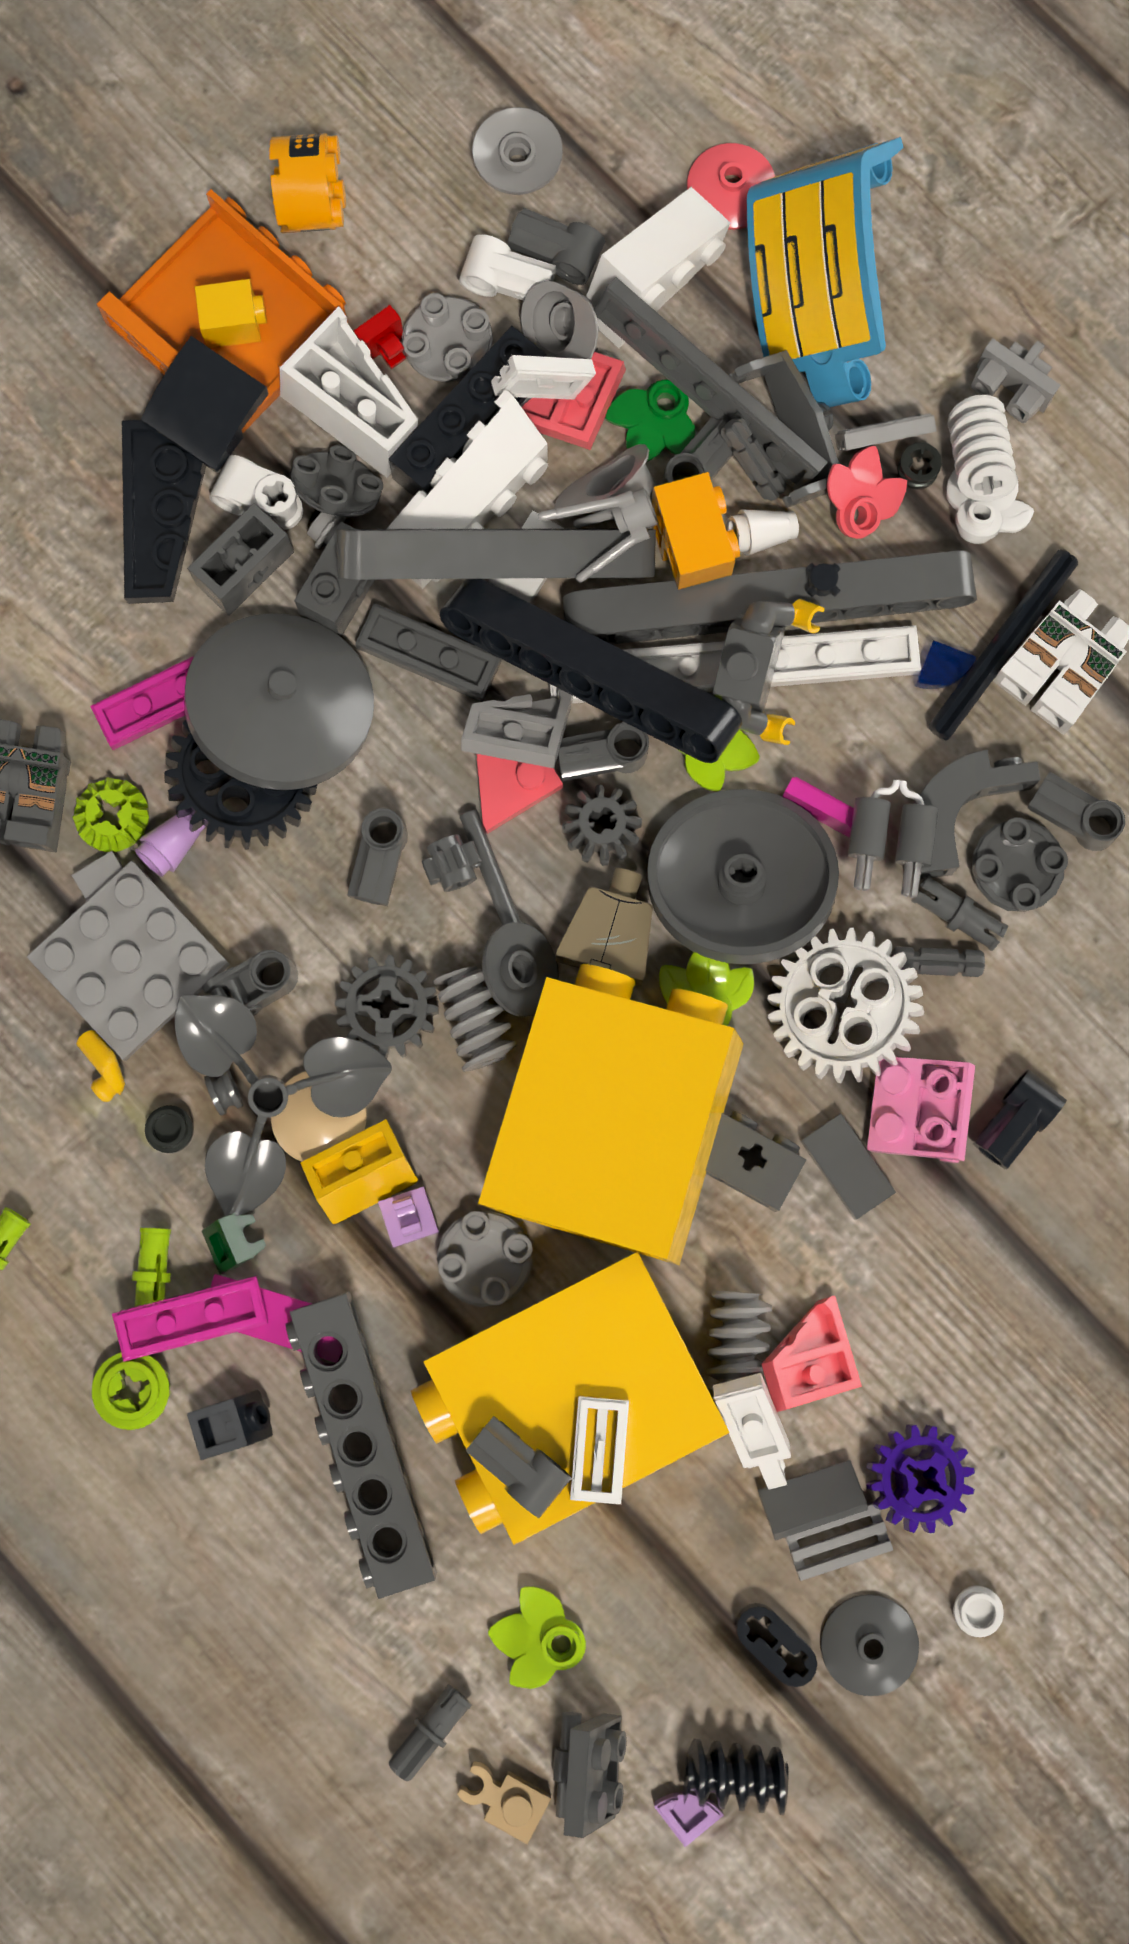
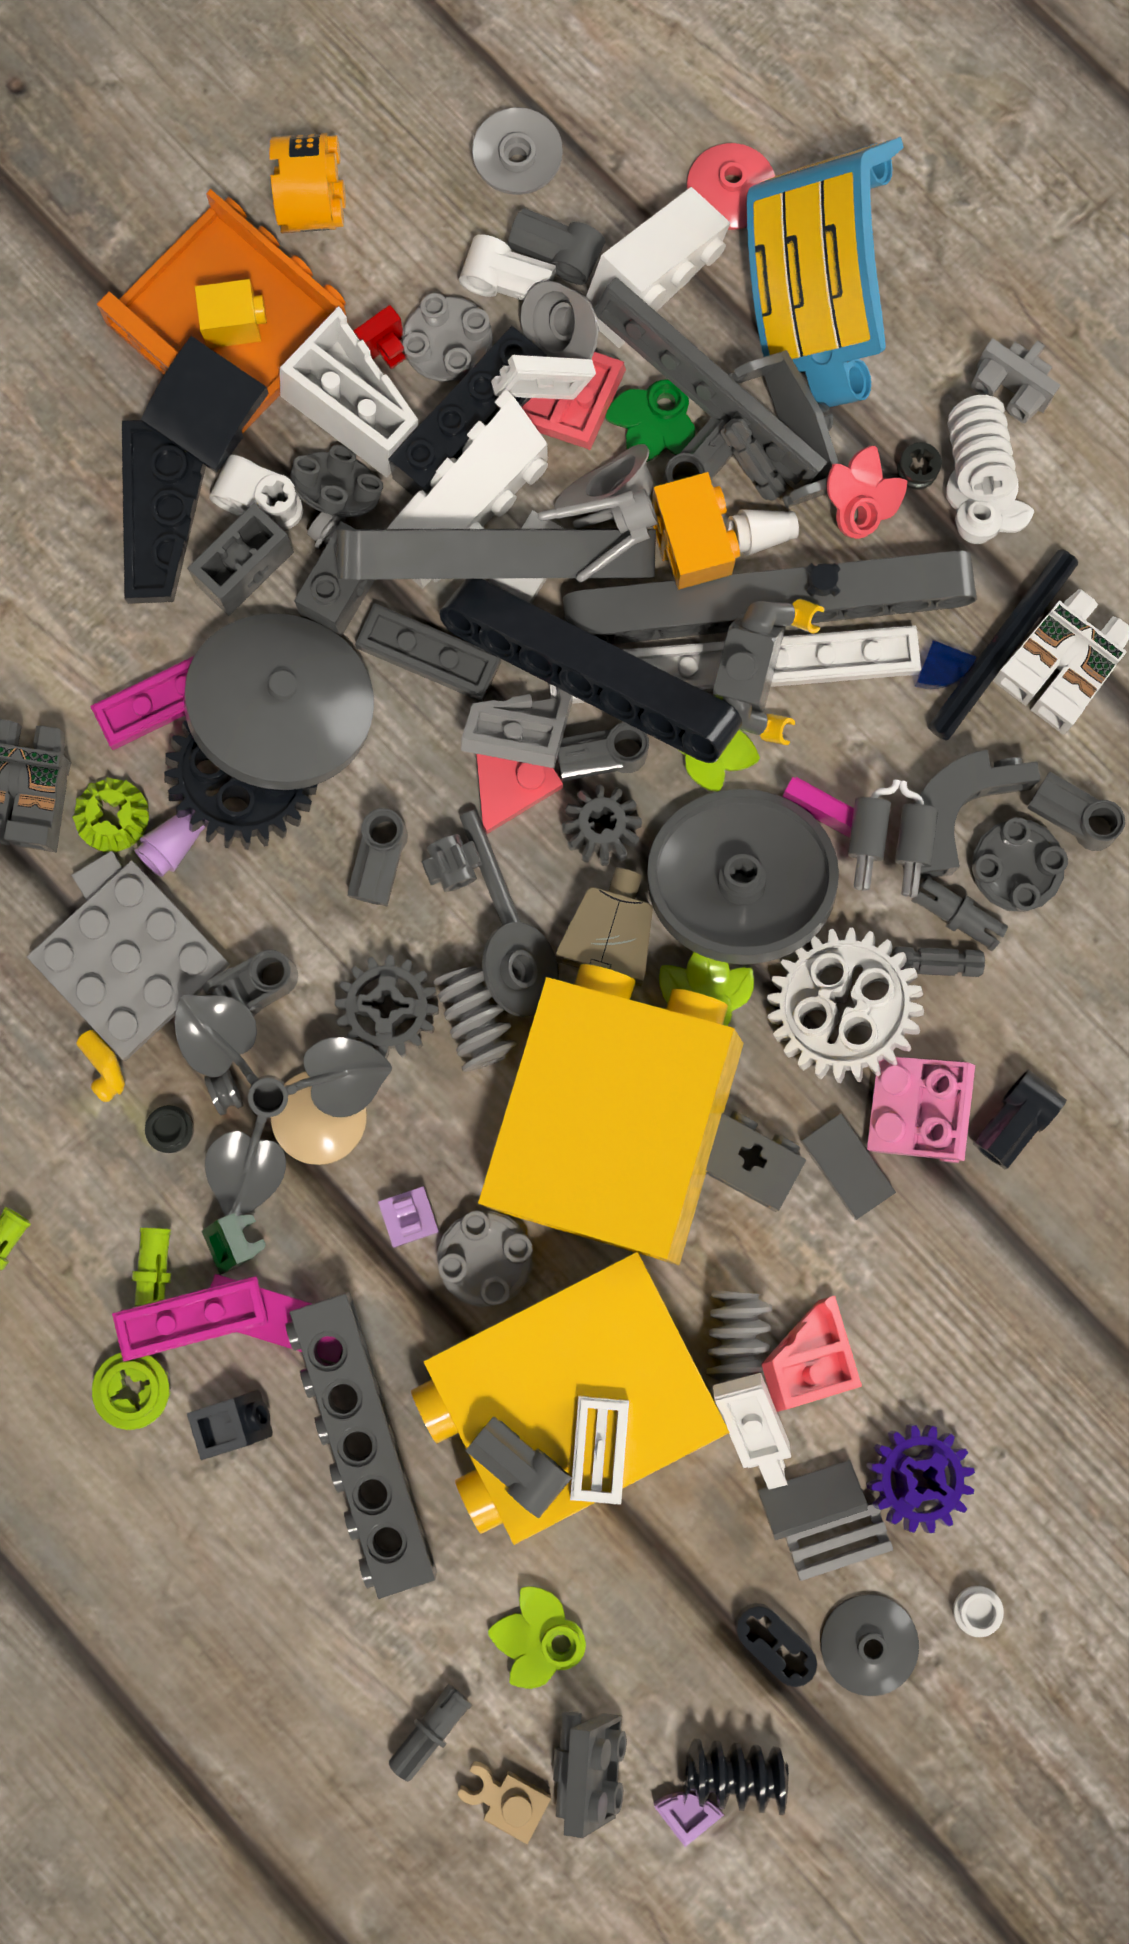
(358, 1172): yellow panel -> none
(885, 431): light grey tile -> none

